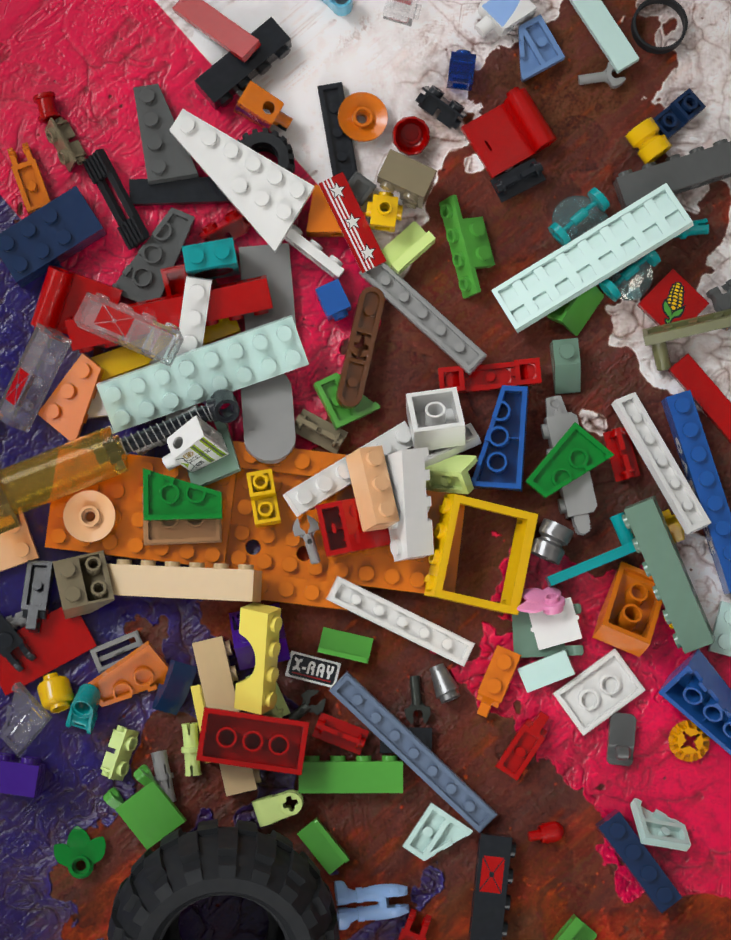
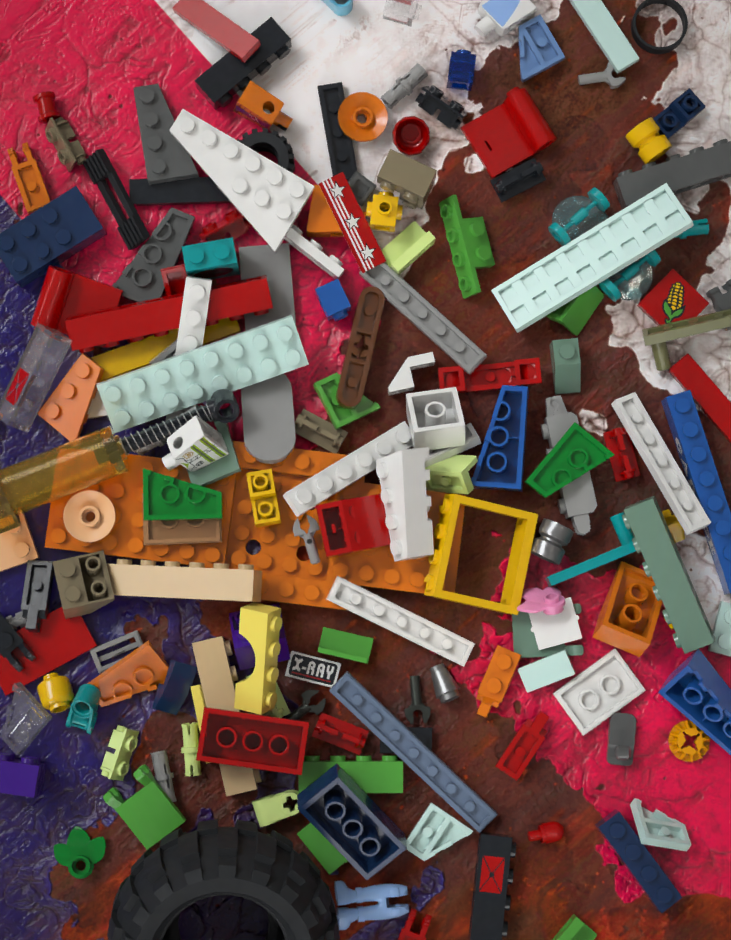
(129, 328): clear brick -> none
(351, 821): none -> dark blue brick
(372, 488): light nougat brick -> none
(403, 380): none -> white slope
(404, 86): none -> light grey pin

